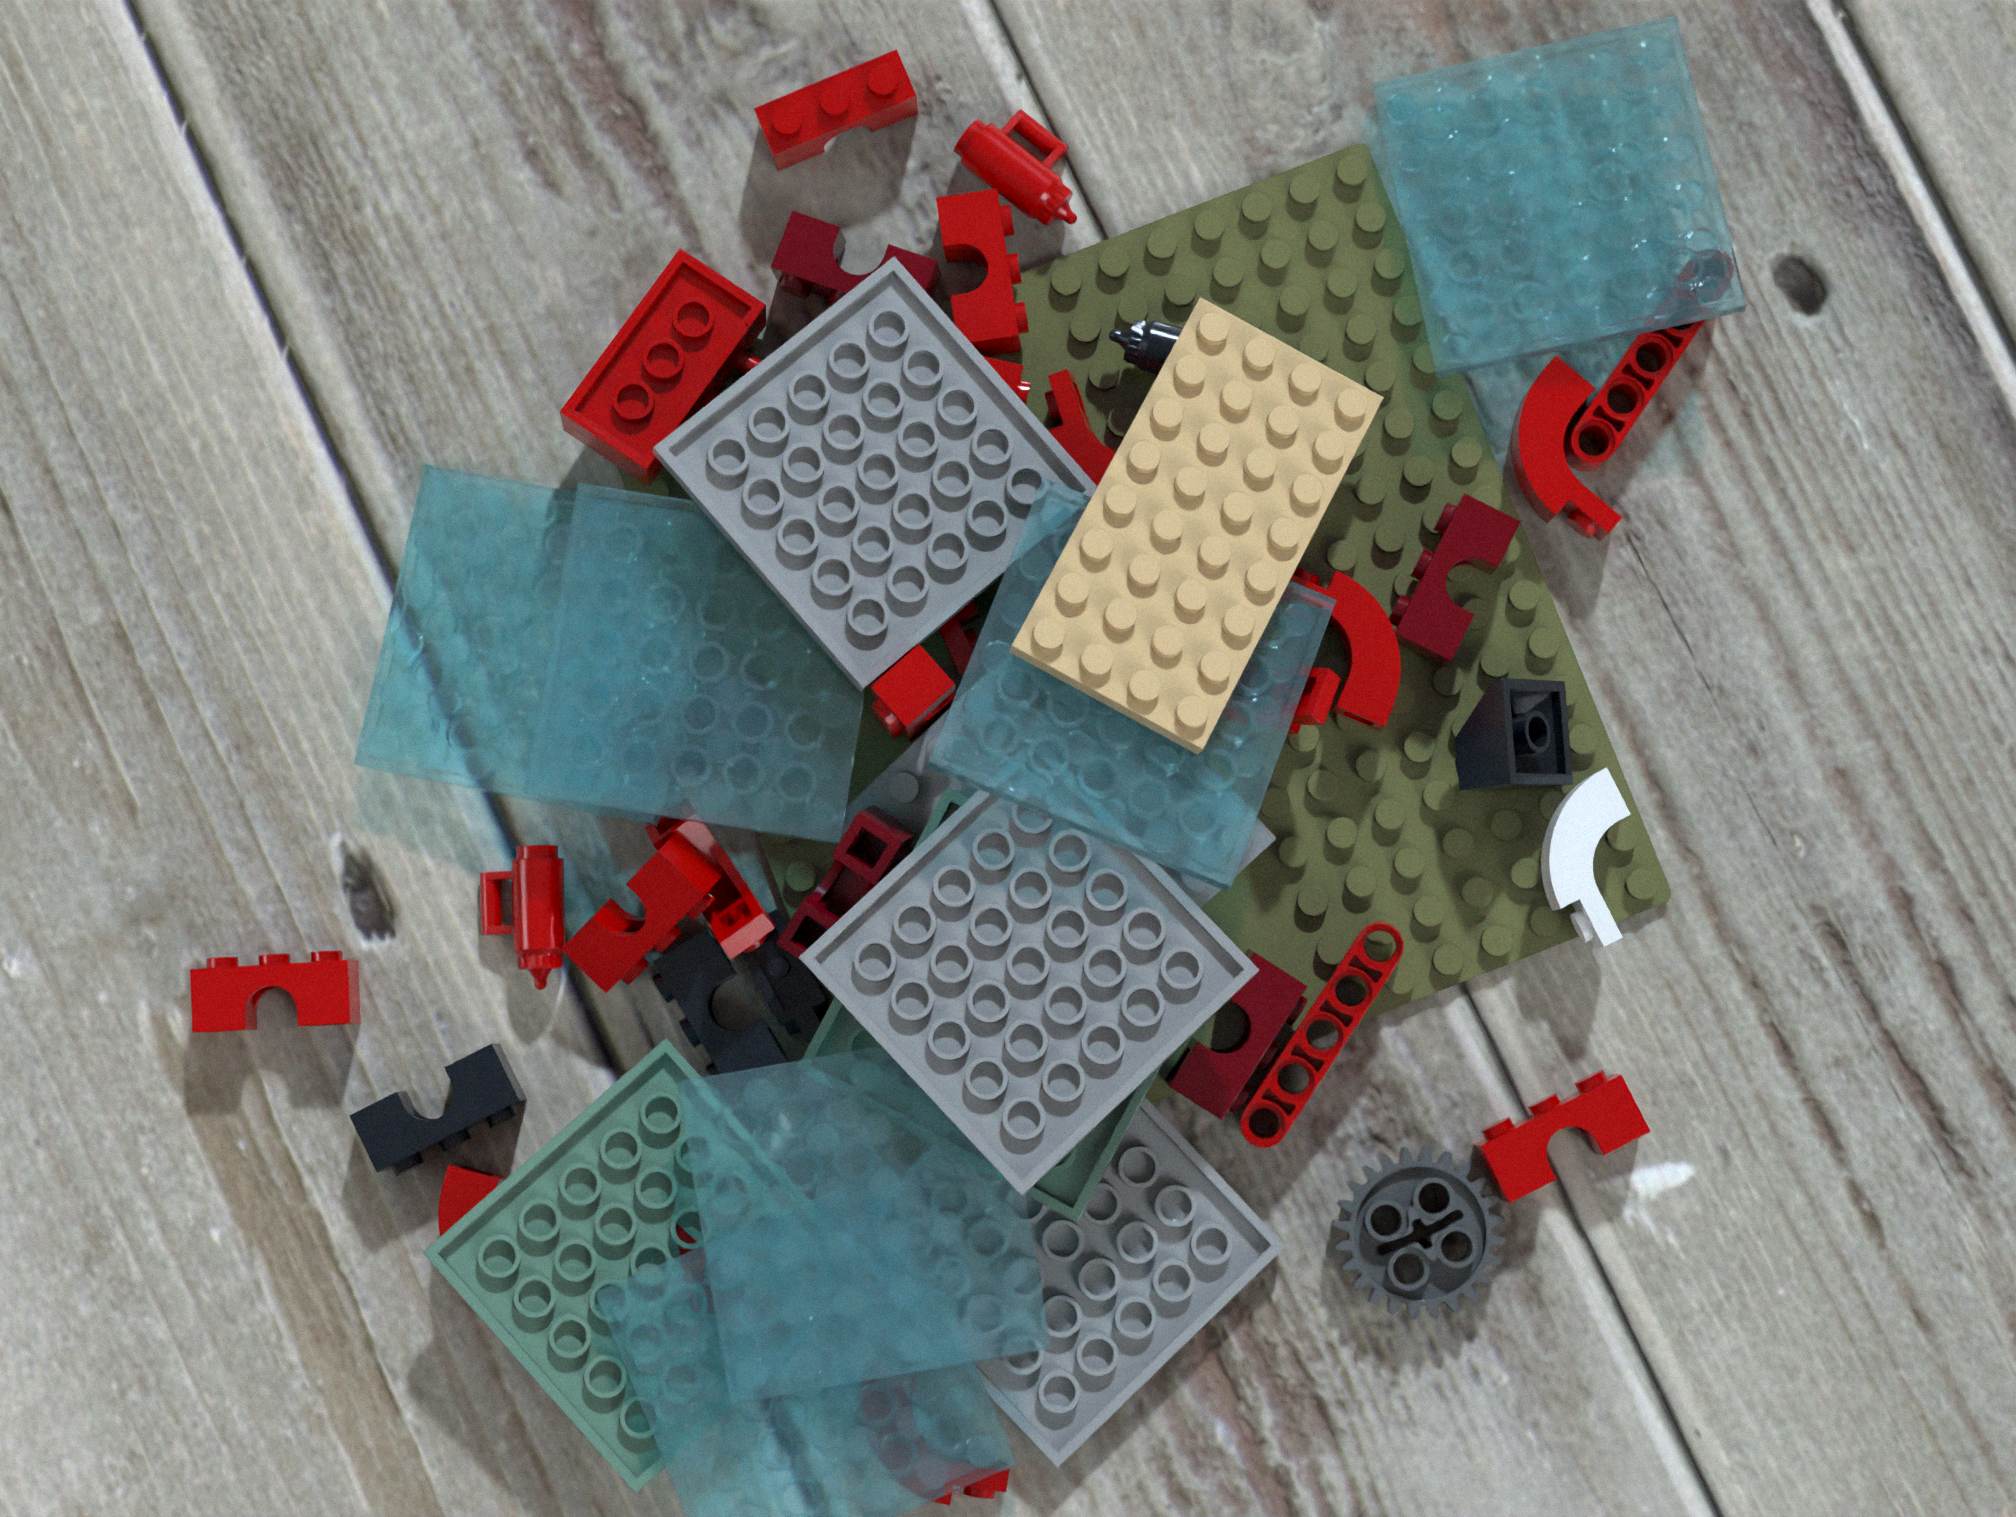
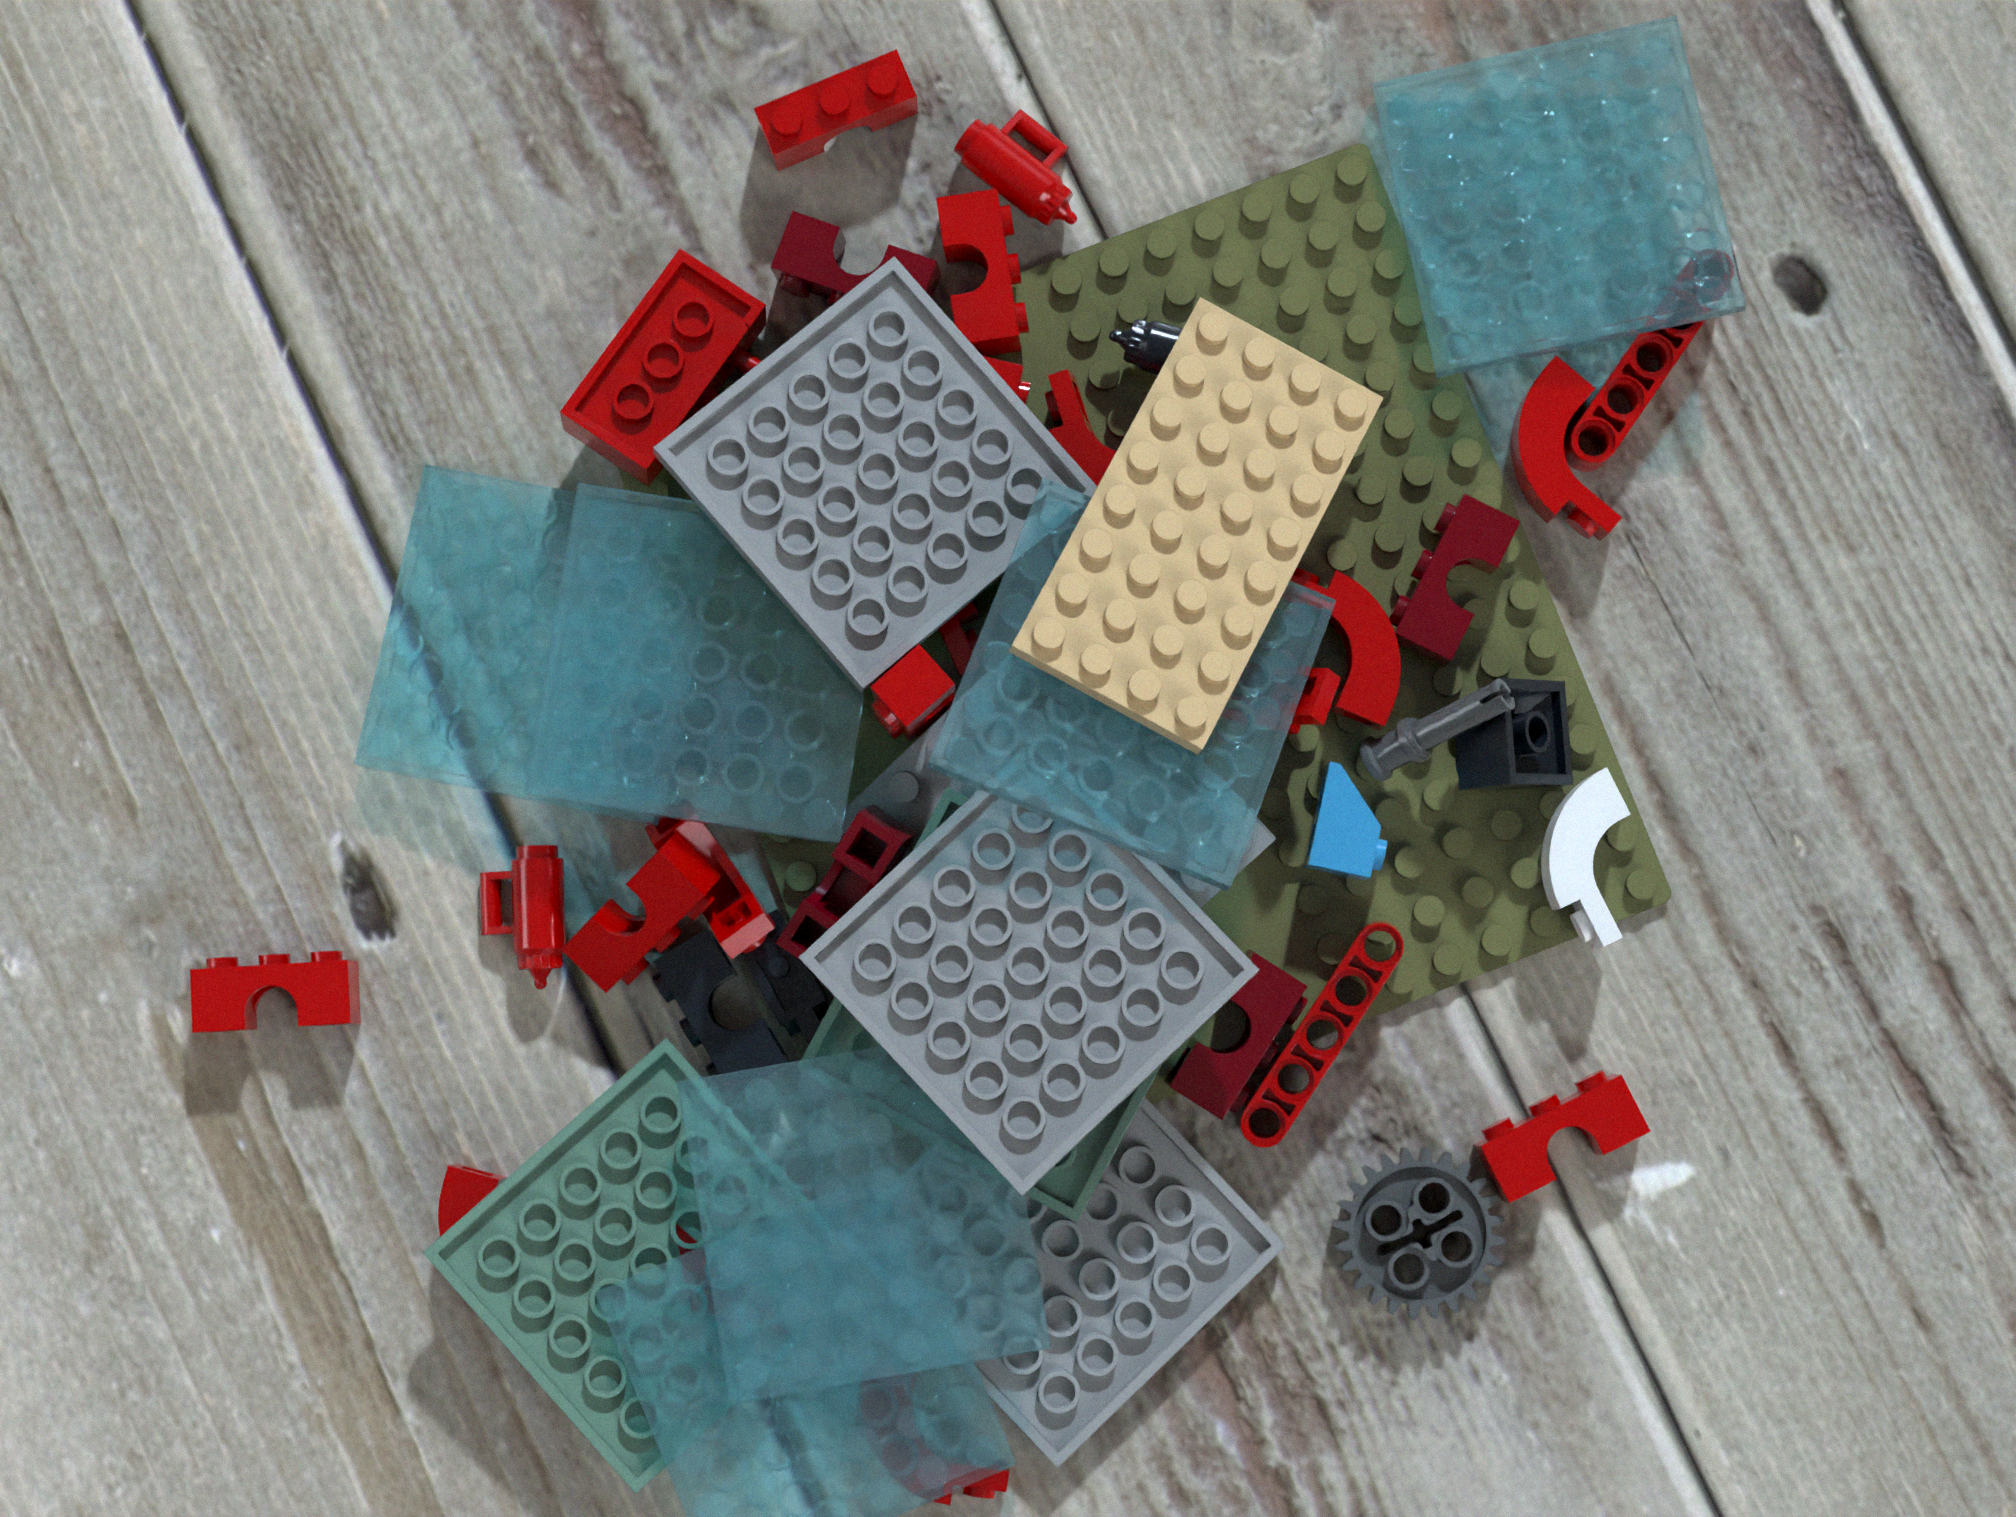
(398, 1133): black arch -> none
(1344, 830): none -> dark azure slope
(1416, 738): none -> dark grey pin

